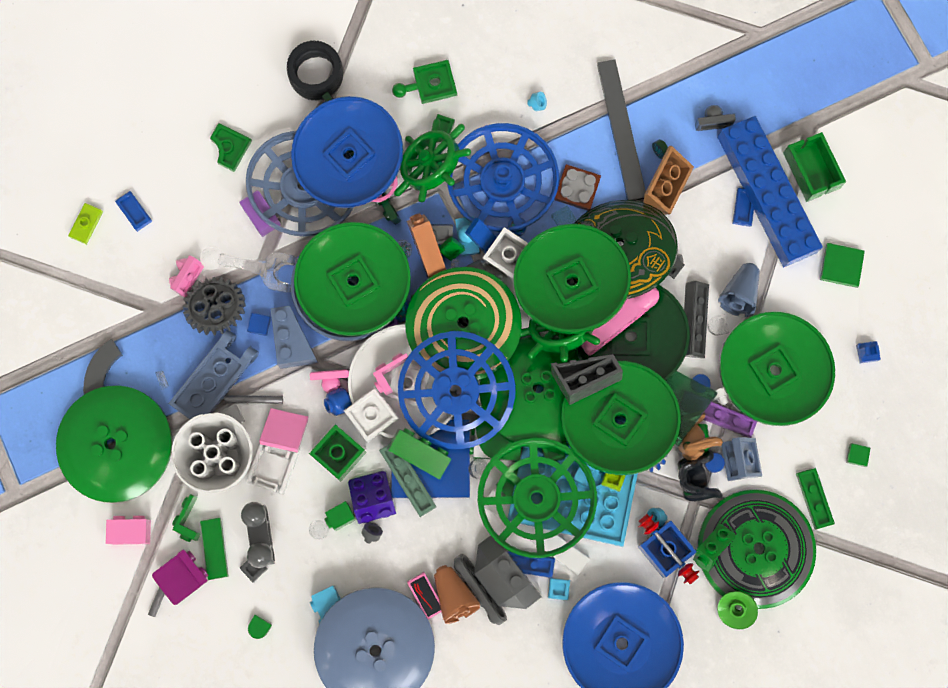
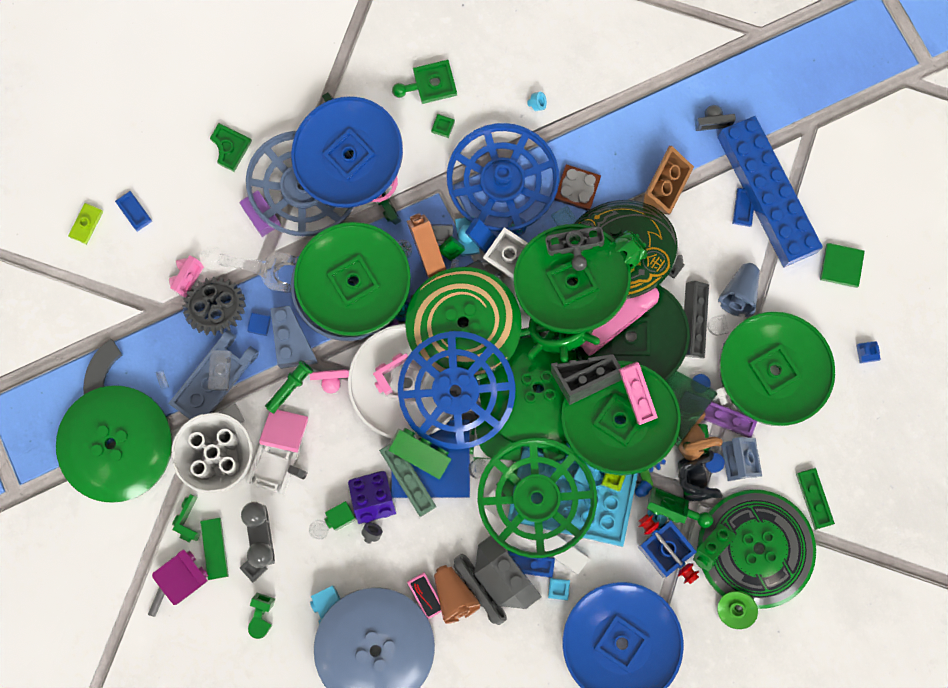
(128, 531): bright pink brick -> none
(219, 370): none -> clear plate
(253, 399): flat silver piece -> none
(261, 603): none -> green tile
(294, 380): none -> green pin
(297, 472): none -> dark grey tile
(311, 50): black tyre -> none
(337, 401): blue head -> none
(338, 453): green brick -> none
(371, 414): white tile -> none
(430, 160): green piece -> none
(585, 242): none -> dark grey piece
(621, 130): dark grey tile -> none
(633, 246): none -> green helmet
(638, 393): none -> bright pink tile
(645, 485): none -> blue arm
(659, 148): dark green tile -> none
(675, 508): none -> green plate
(814, 167): green piece -> none
(858, 455): green tile -> none

